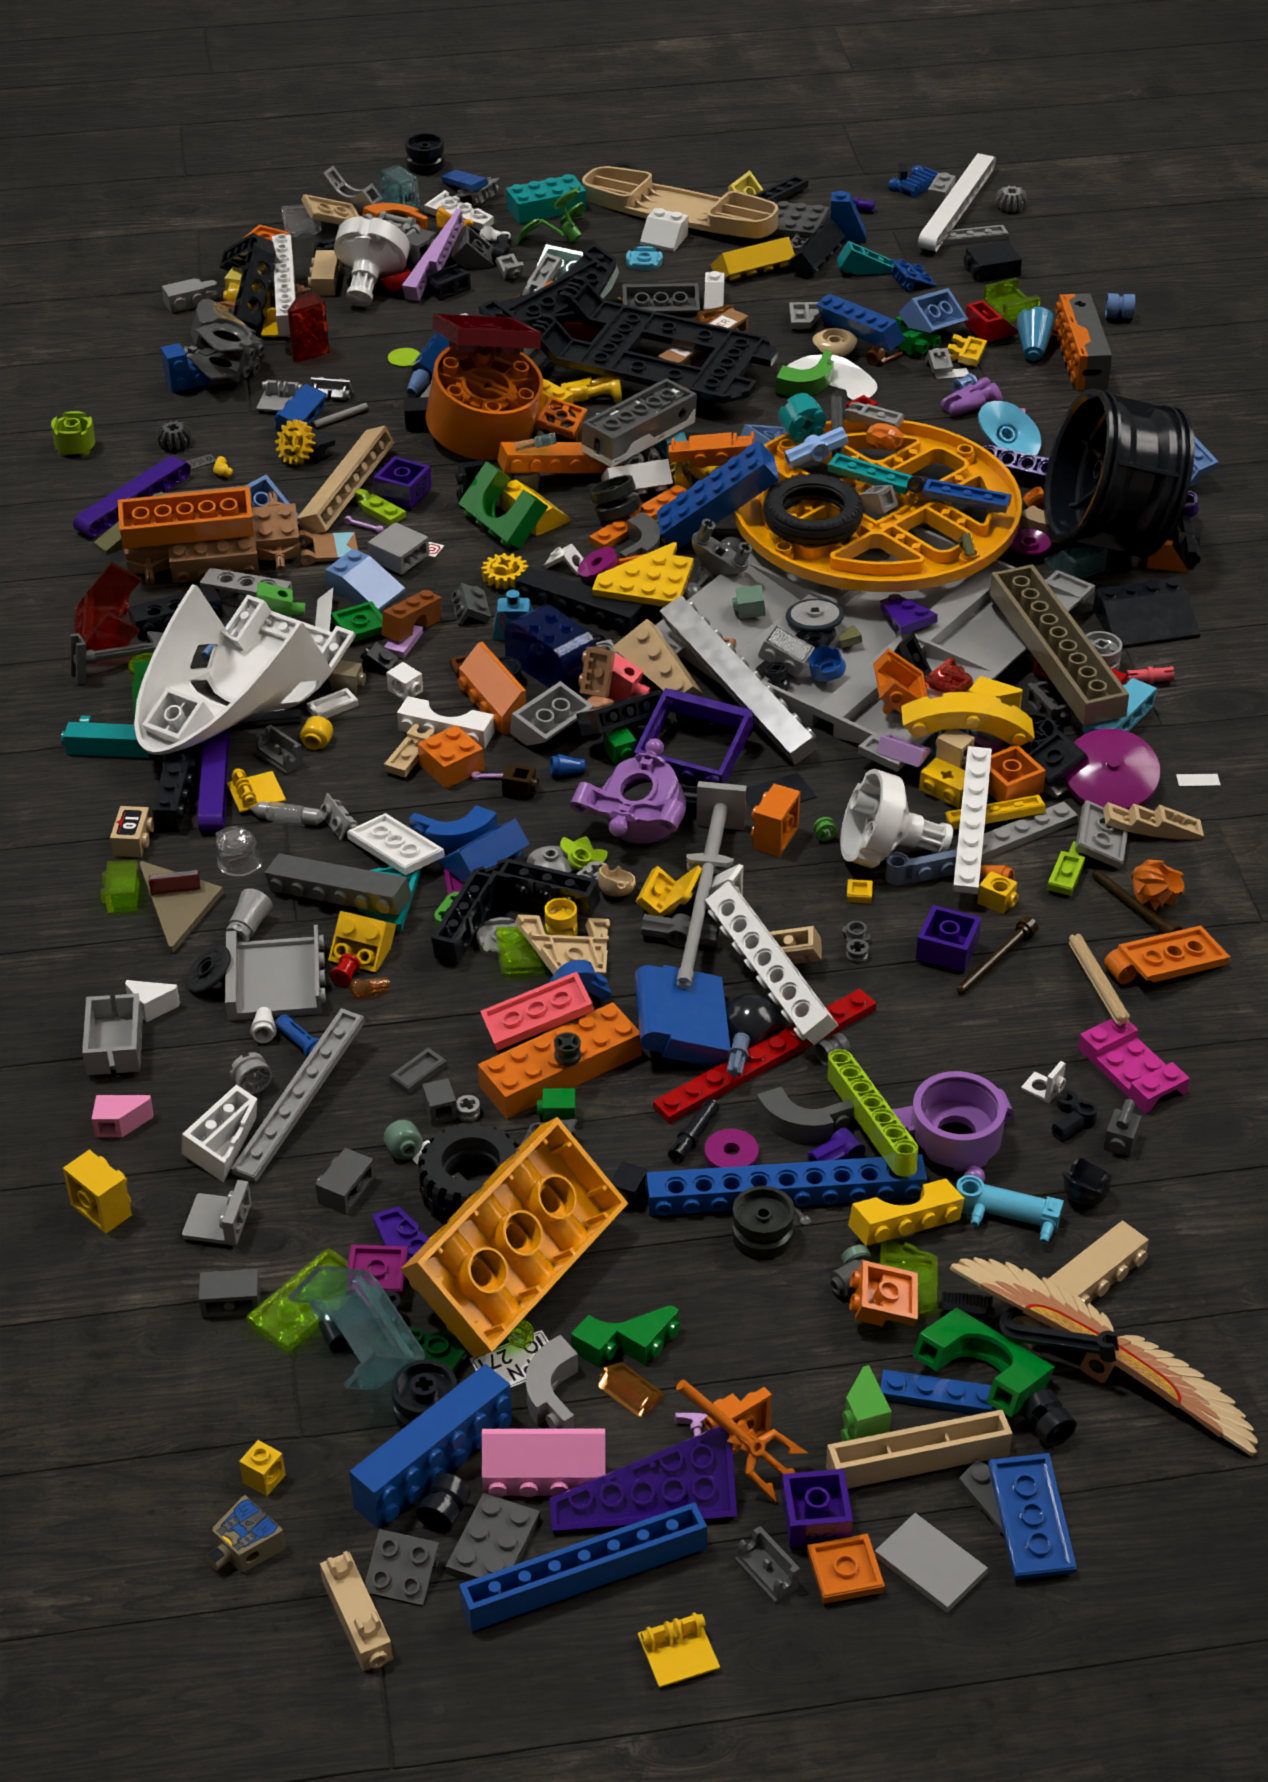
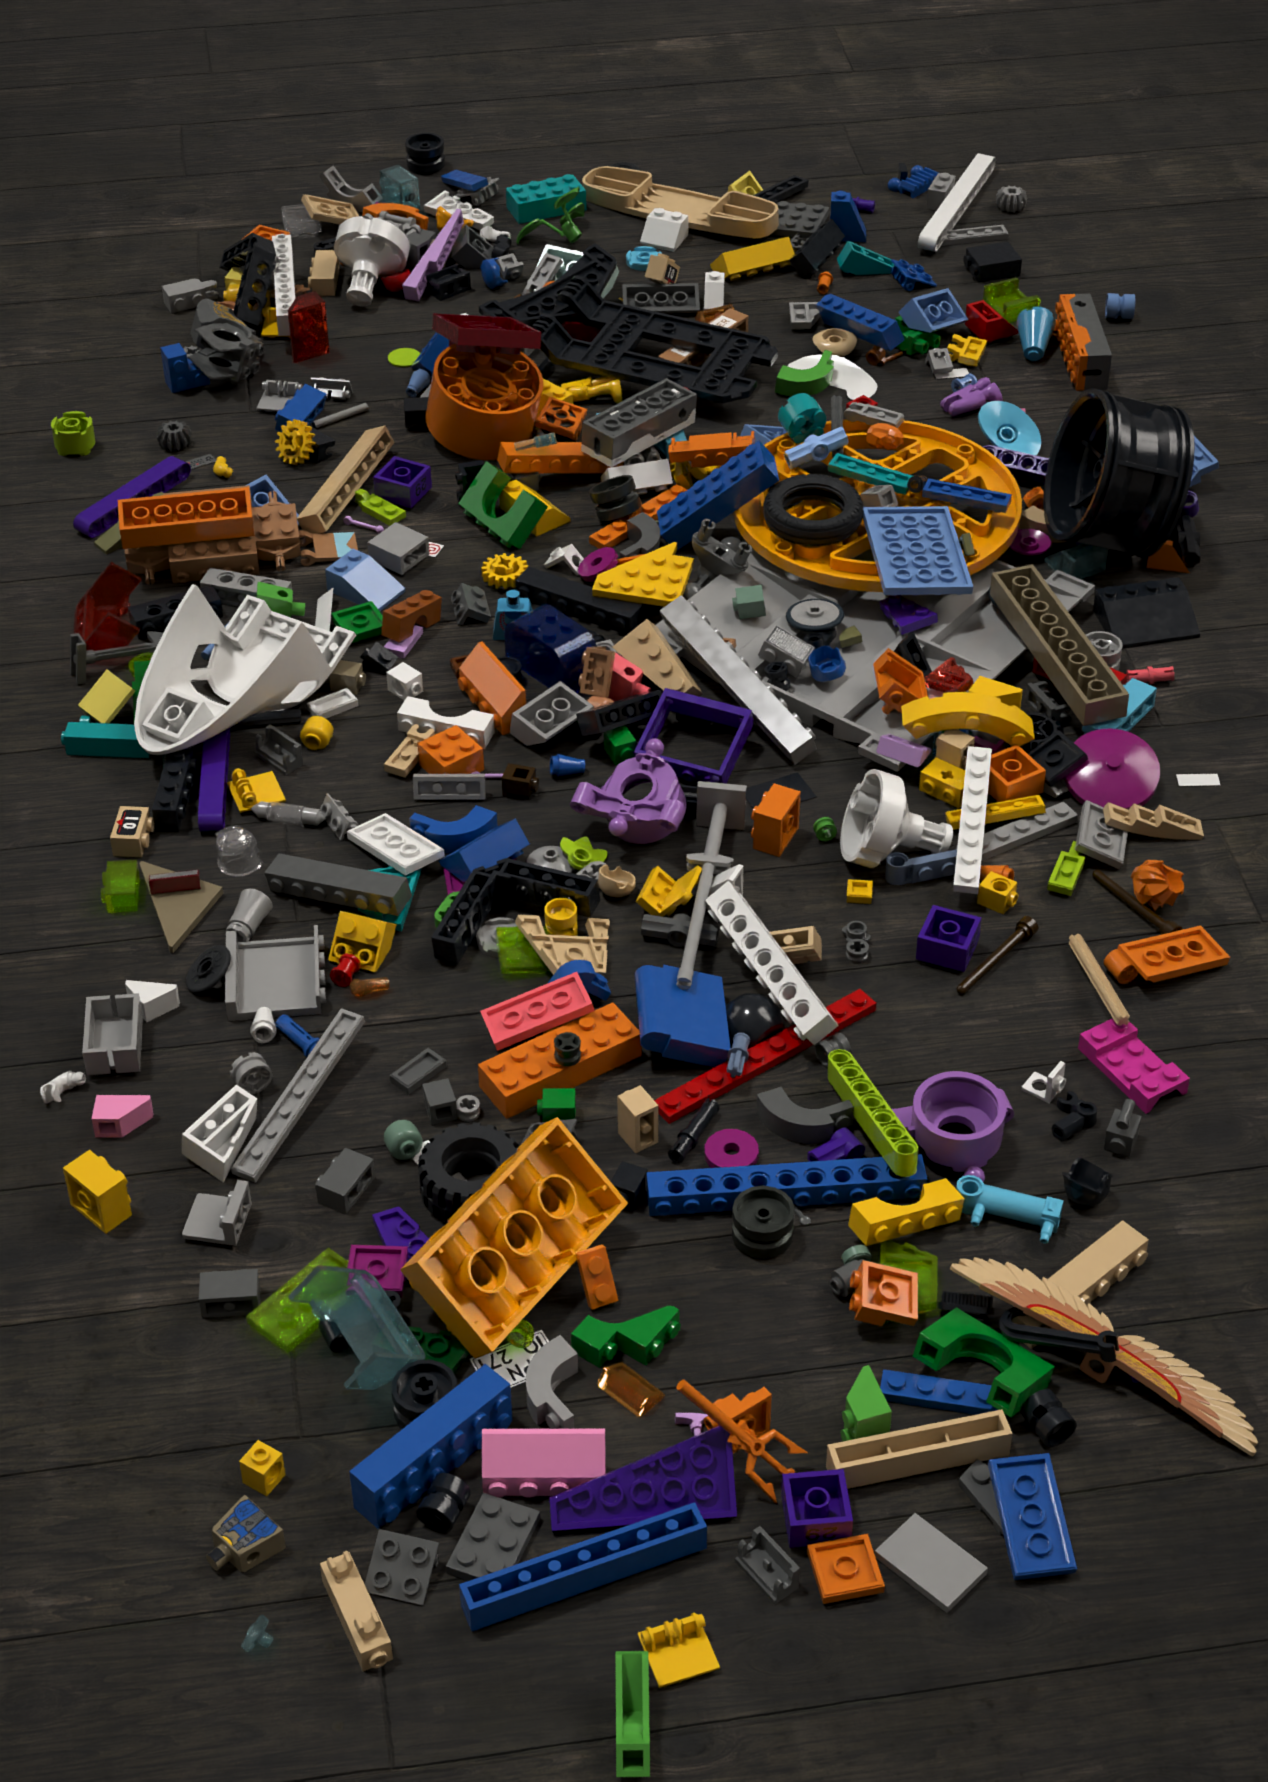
(67, 1080): none -> white piece
(106, 698): none -> light yellow slope
(257, 1634): none -> clear light blue plant
(449, 786): none -> light grey plate
(491, 273): none -> blue hair
(596, 1276): none -> orange plate
(632, 1714): none -> bright green arch
(637, 1119): none -> tan brick
(662, 269): none -> tan brick
(825, 280): none -> orange pin
(917, 550): none -> medium blue plate

